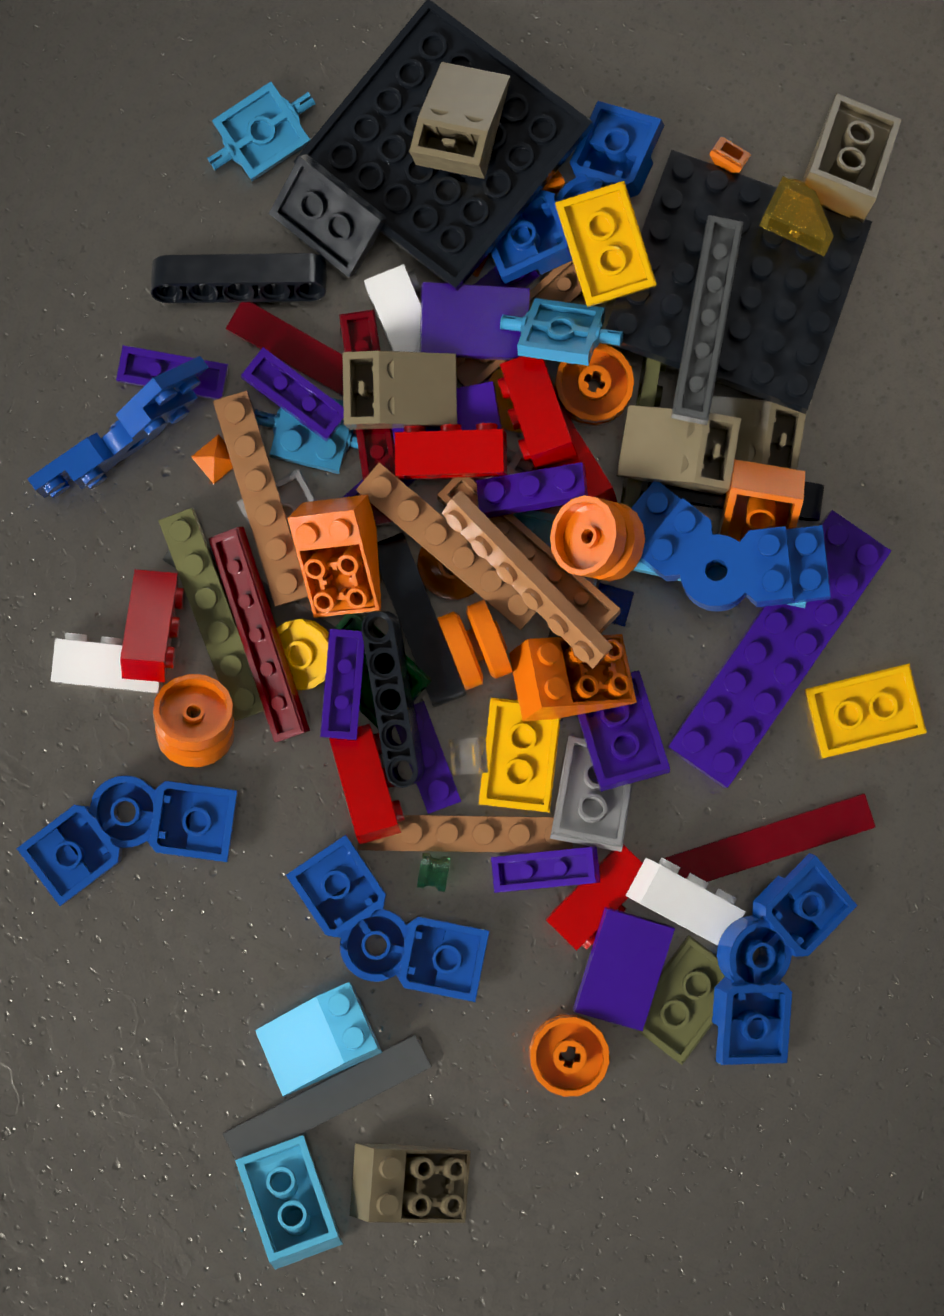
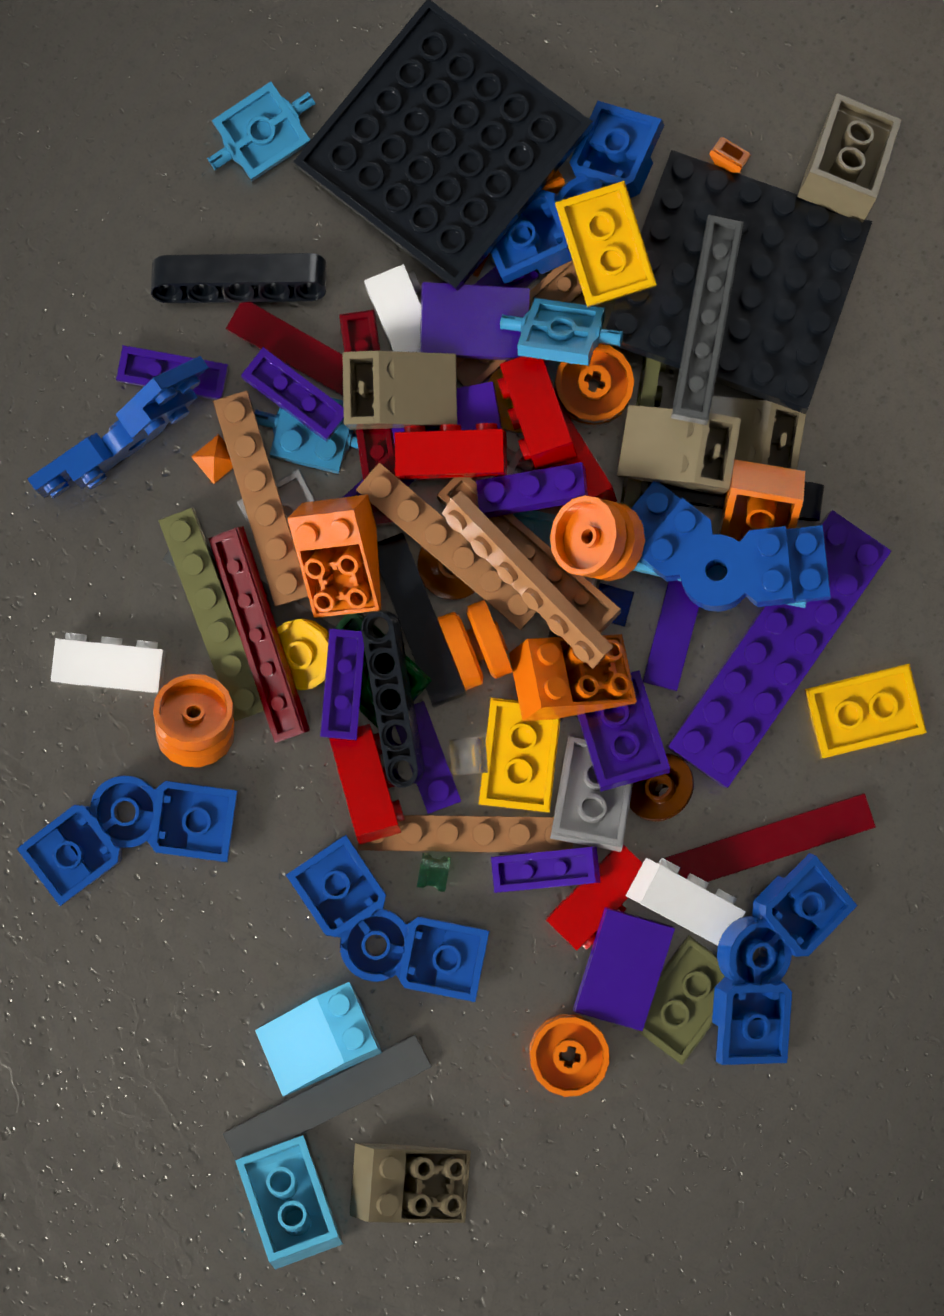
(151, 626): red brick -> none
(327, 215): black plate -> none
(460, 120): dark tan slope -> none
(645, 794): none -> reddish brown dish
(671, 638): none -> dark purple tile
(798, 216): clear yellow slope -> none

